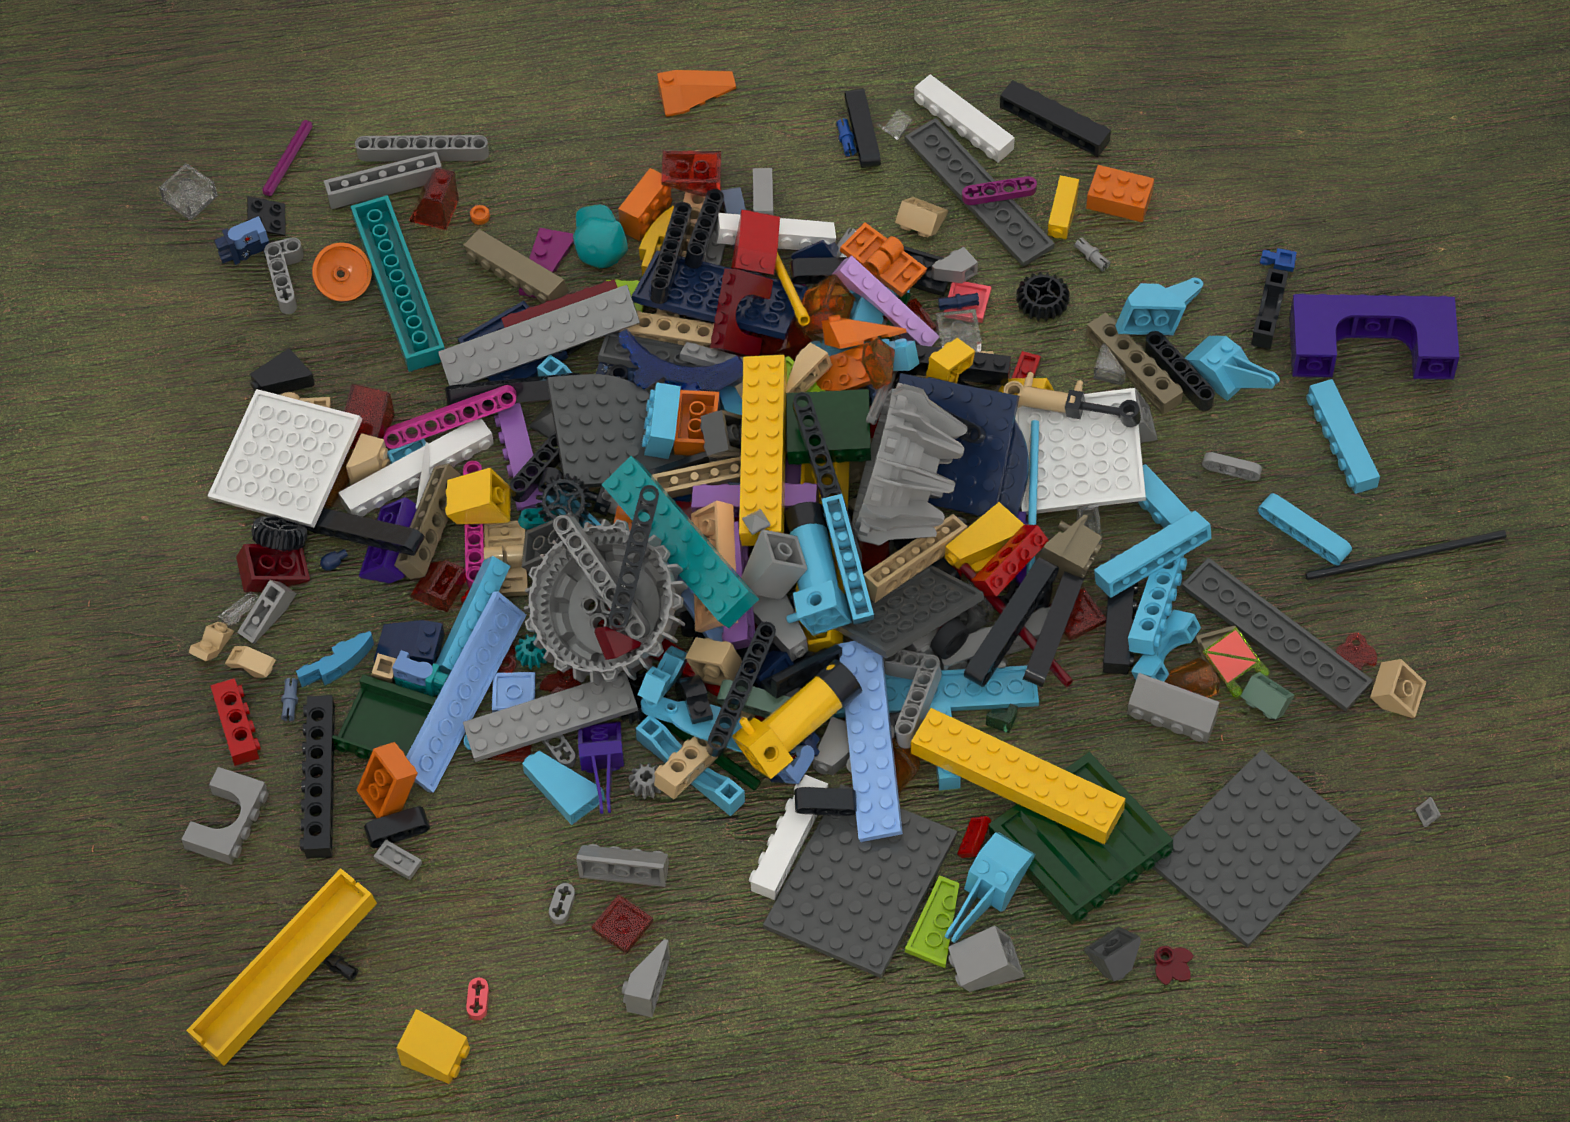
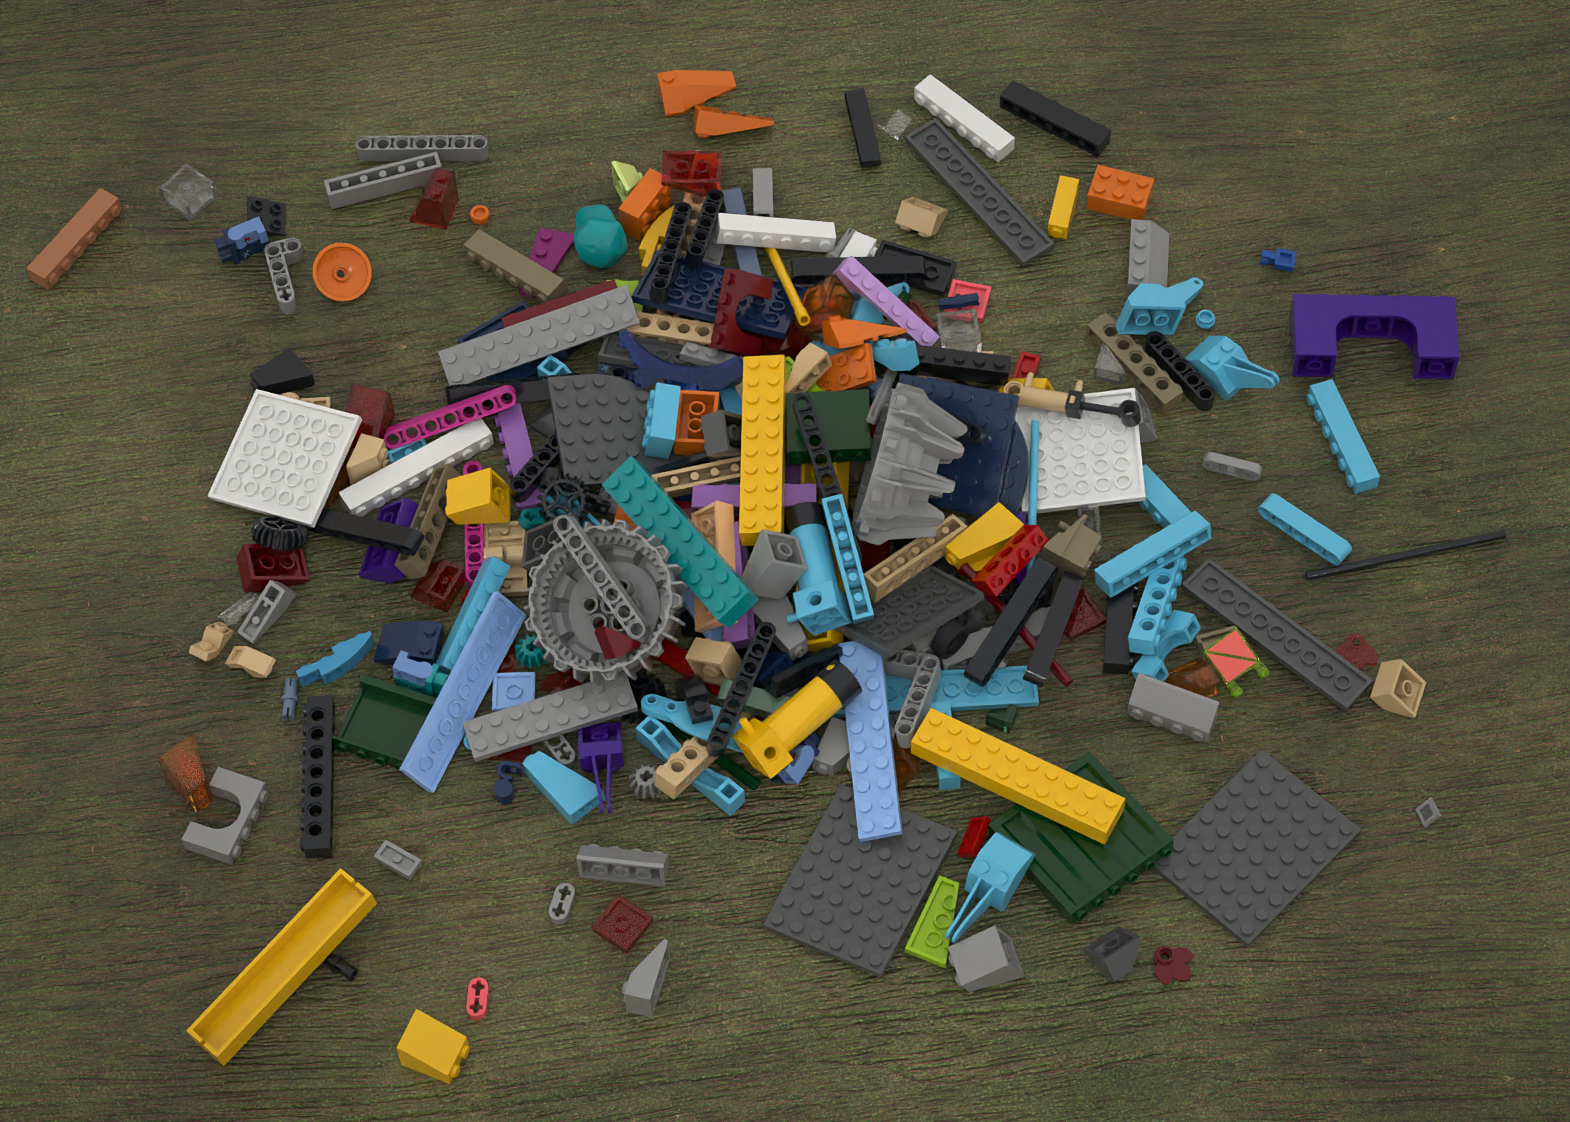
(74, 239): none -> nougat brick
(186, 773): none -> clear orange slope
(244, 750): red brick -> none
(287, 158): magenta axle -> none
(332, 560): dark blue cylinder -> none
(383, 668): tan brick -> none
(387, 780): orange brick -> none
(397, 826): black beam -> none
(398, 283): teal brick -> none
(424, 478): white sticker -> none
(503, 786): none -> dark blue leg
(624, 178): none -> yellowish green slope
(633, 547): black beam -> none
(661, 679): medium azure arch -> none
(715, 122): none -> orange wedge
(756, 243): red slope -> none
(756, 521): light grey slope -> none
(783, 846): white brick -> none
(817, 250): dark blue panel -> none
(825, 801): black beam -> none
(846, 137): blue pin -> none
(878, 362): clear orange slope -> none
(884, 259): orange plate -> none
(950, 361): yellow brick -> none
(956, 267): light grey slope -> none
(1000, 194): magenta beam -> none
(1045, 302): black gear -> none
(1092, 254): light grey pin -> none
(1147, 255): none -> light grey slope
(1205, 319): none -> medium azure plate
(1267, 696): sand green brick -> none
(1269, 308): black arch -> none

